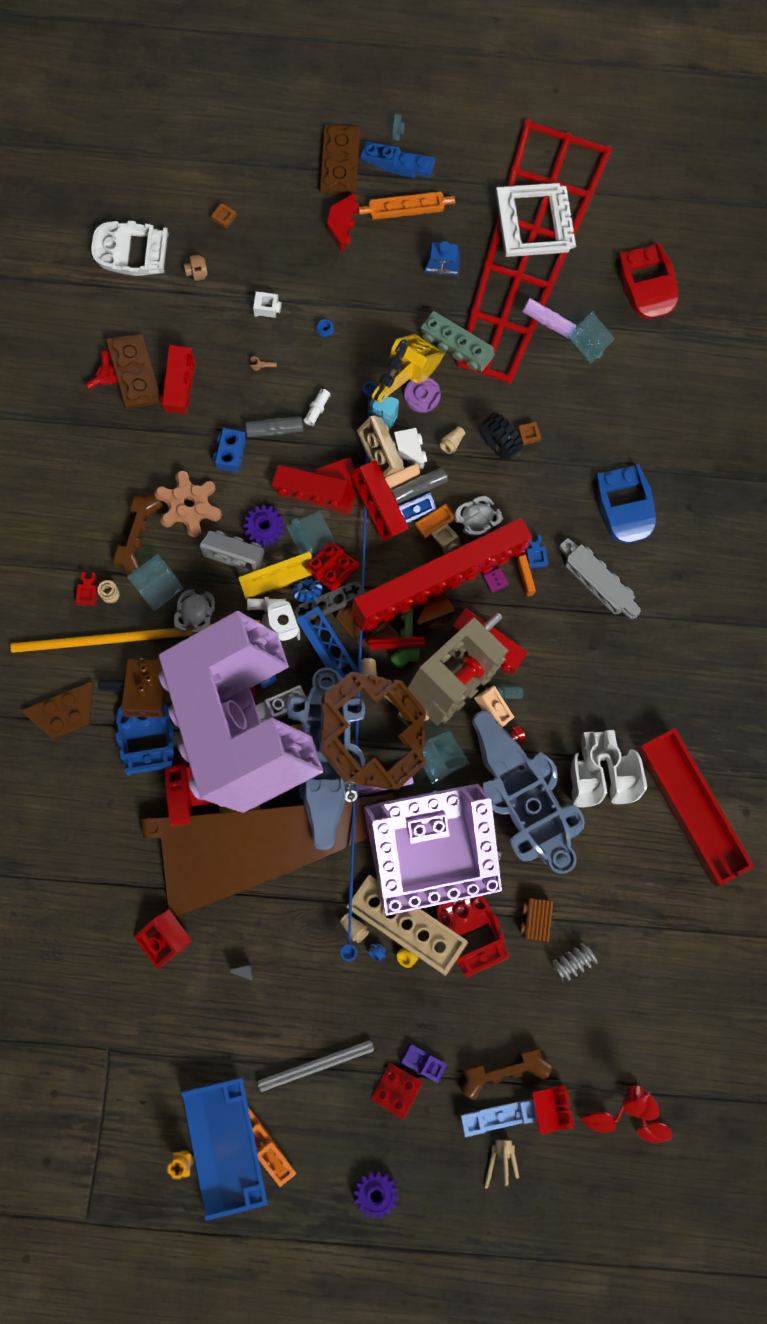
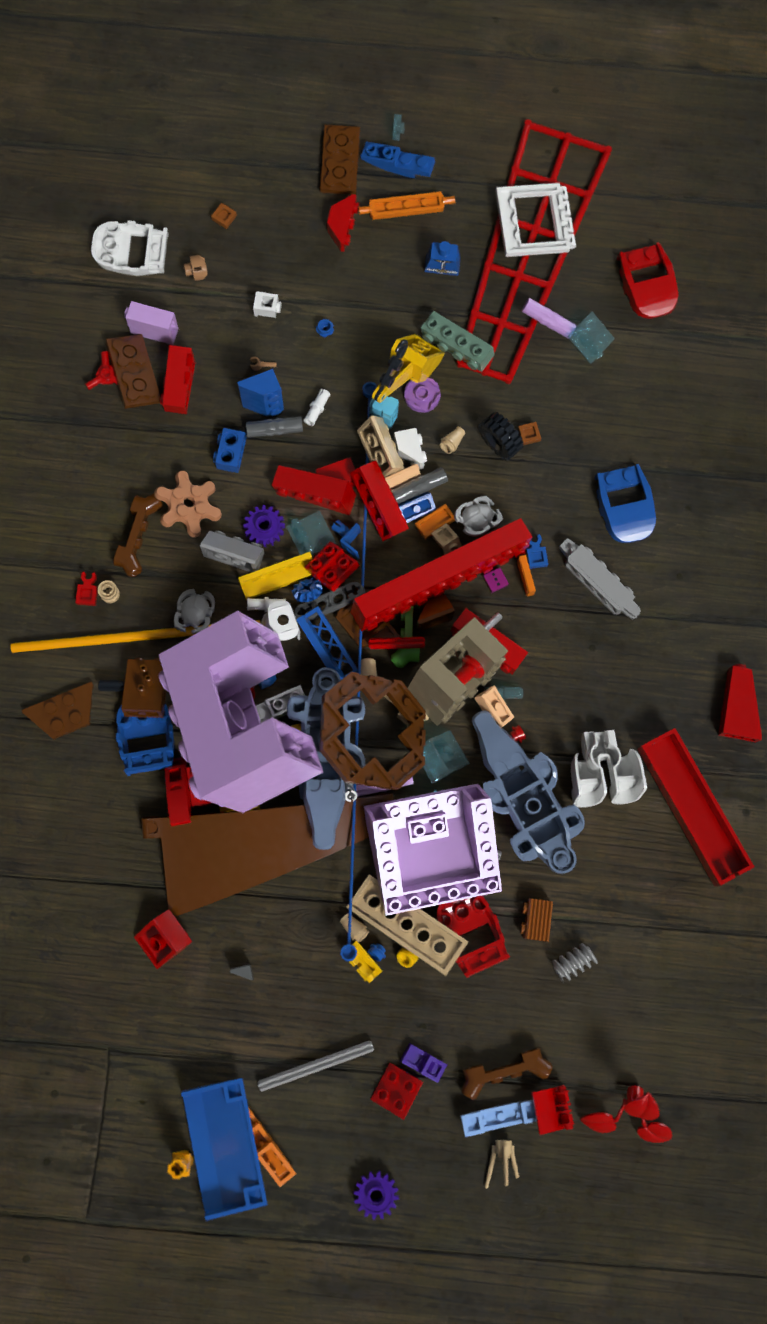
(151, 322): none -> lavender brick
(155, 582): clear light blue slope -> none
(262, 394): none -> blue slope
(348, 536): none -> blue bracket
(367, 966): none -> yellow hinge
(740, 707): none -> red slope

